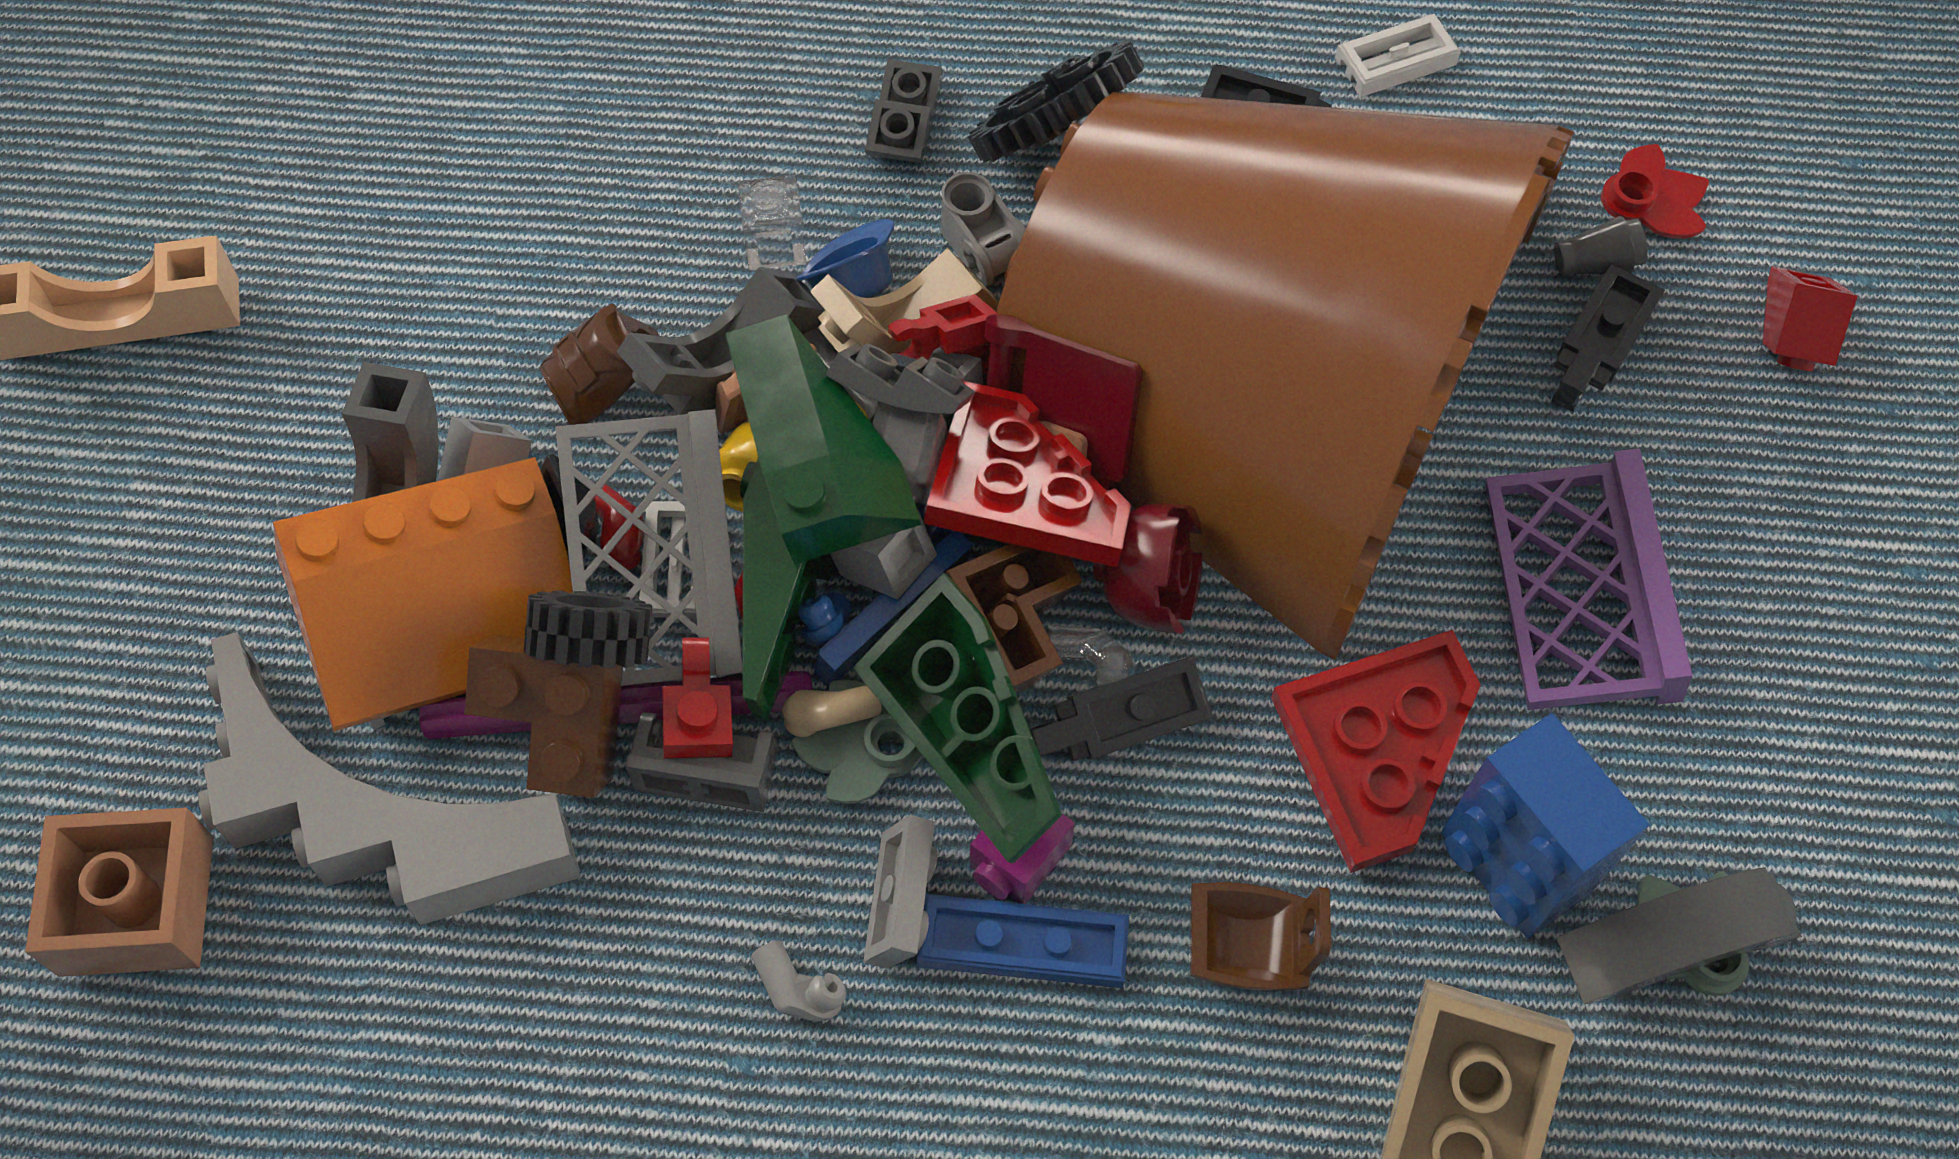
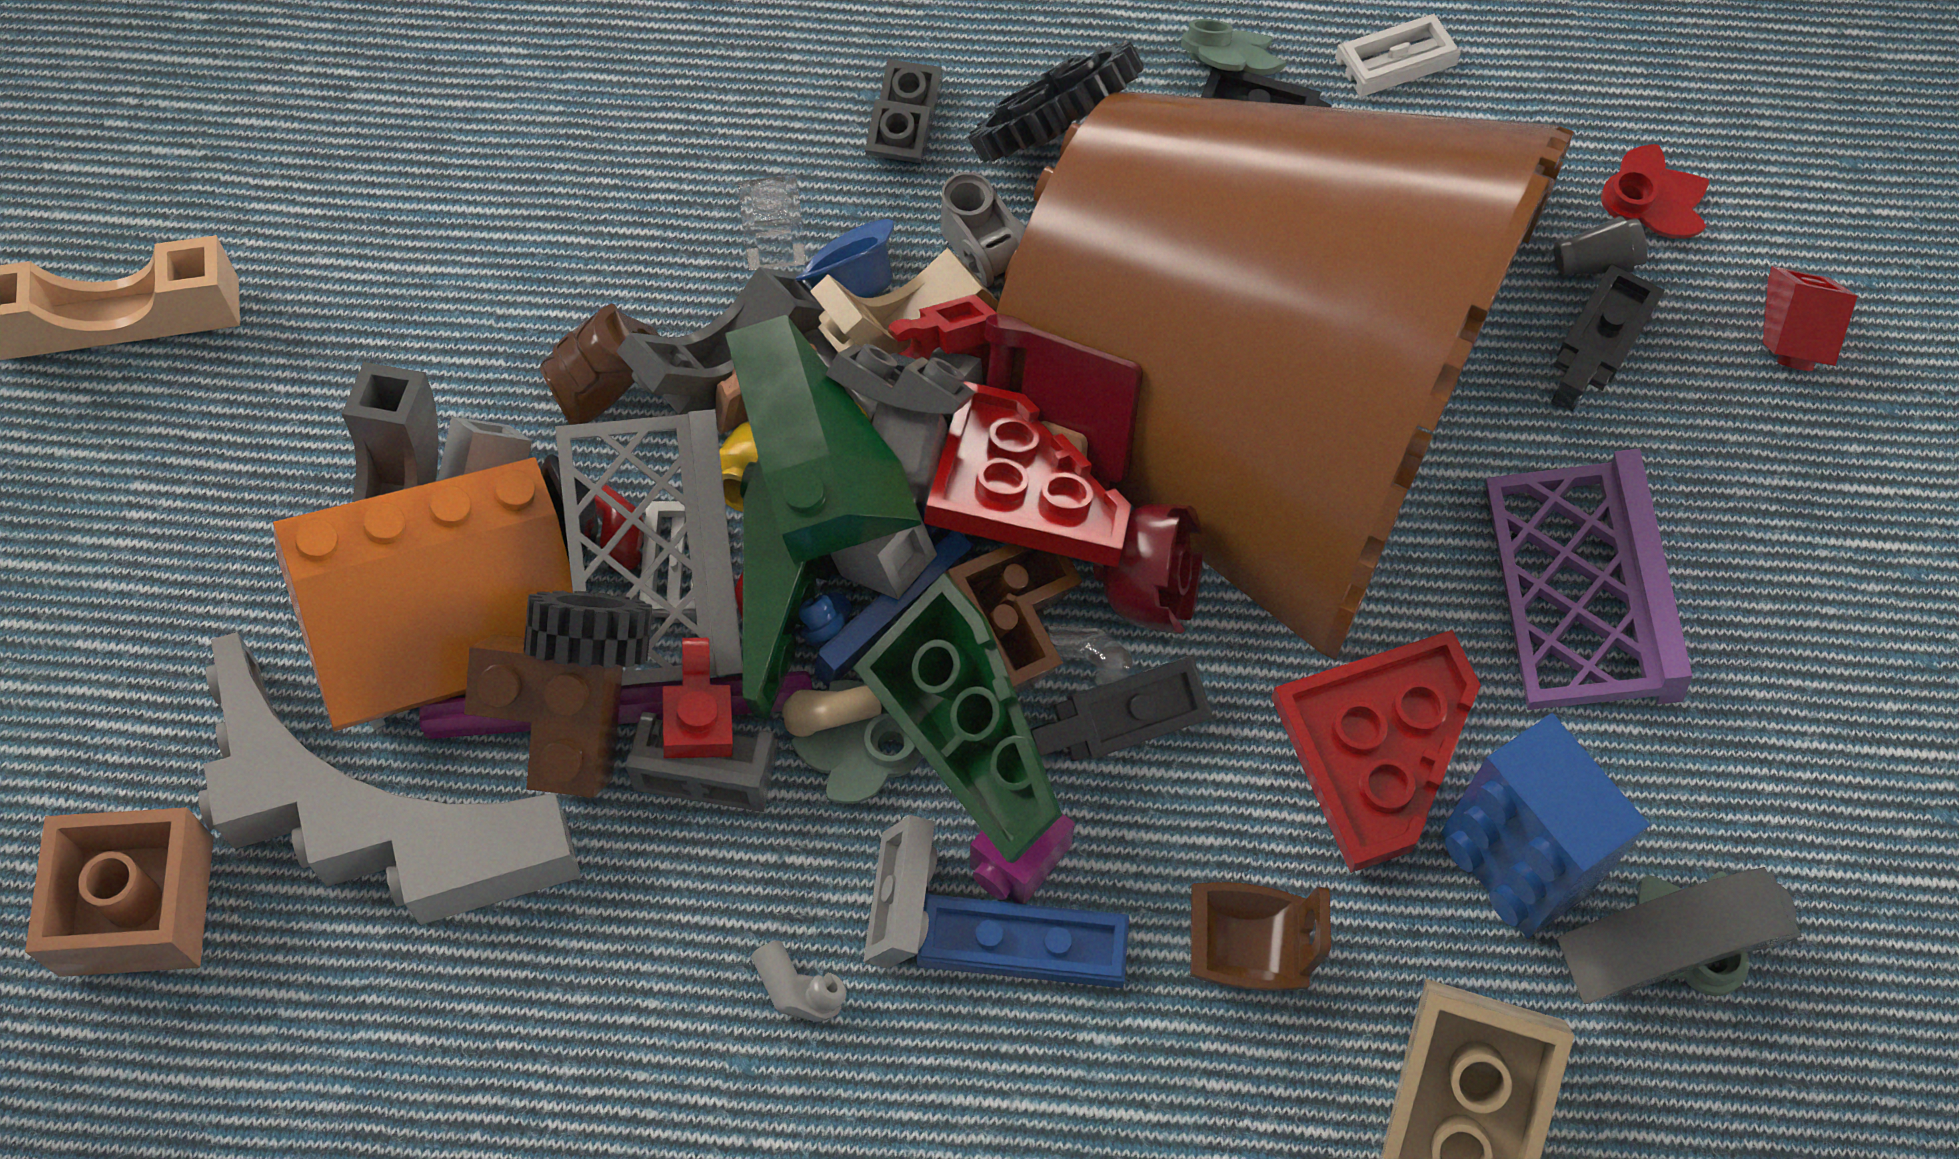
(1230, 49): none -> sand green plate

